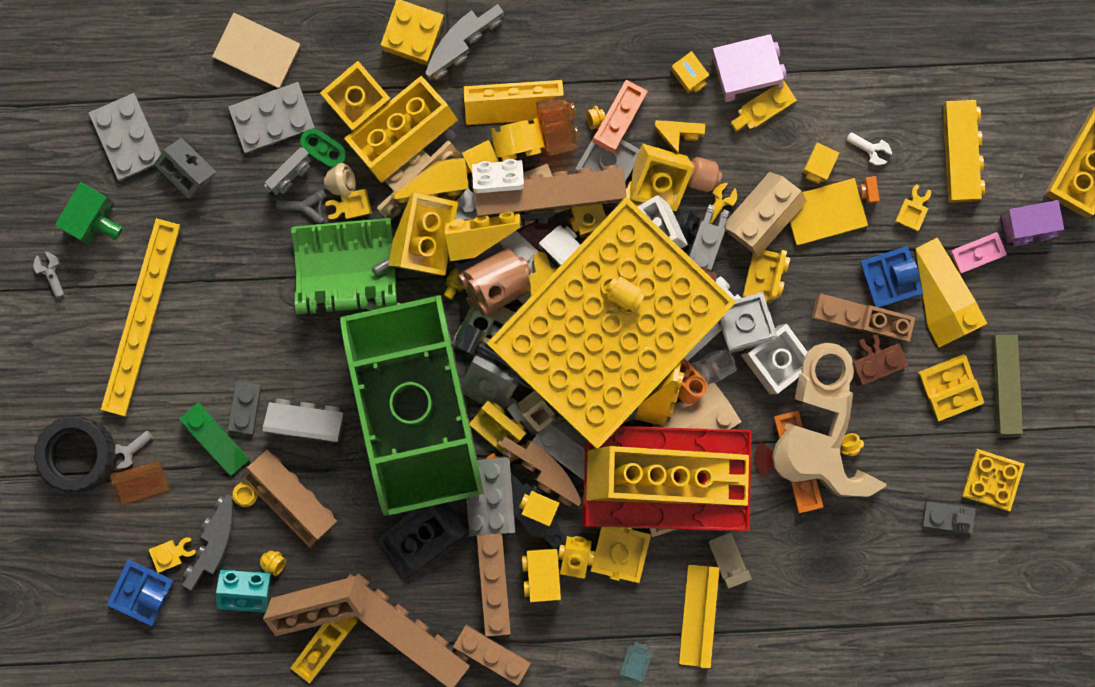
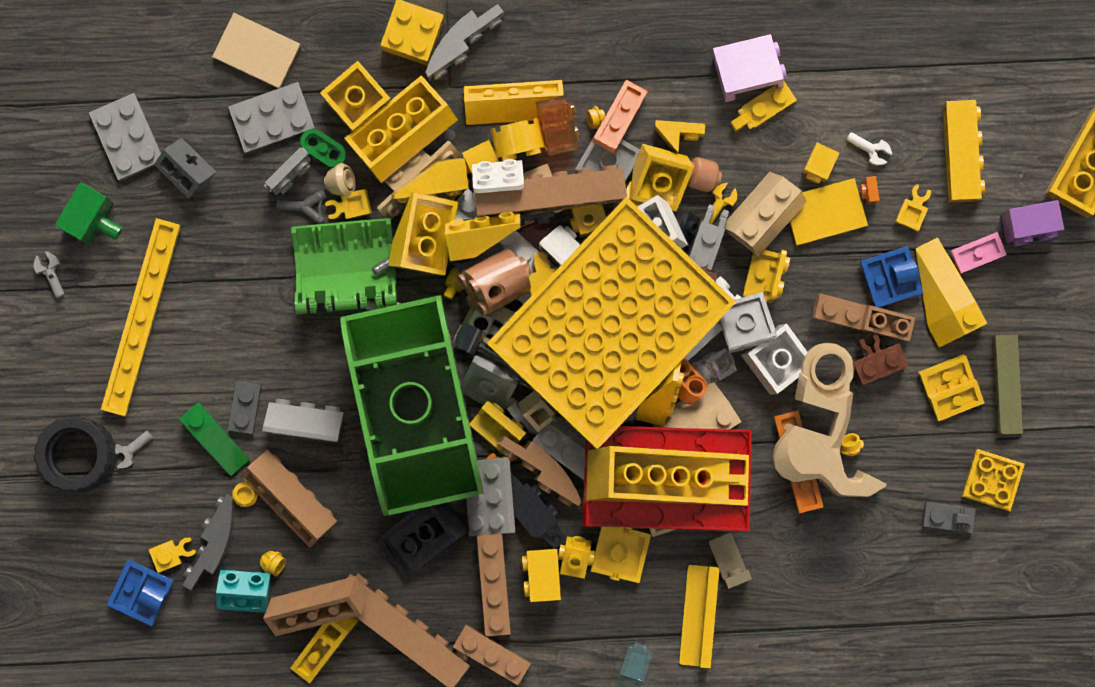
(140, 482): clear orange panel -> none
(539, 508): yellow brick -> none
(624, 293): yellow brick -> none
(690, 73): yellow brick -> none
(763, 458): clear red tile -> none

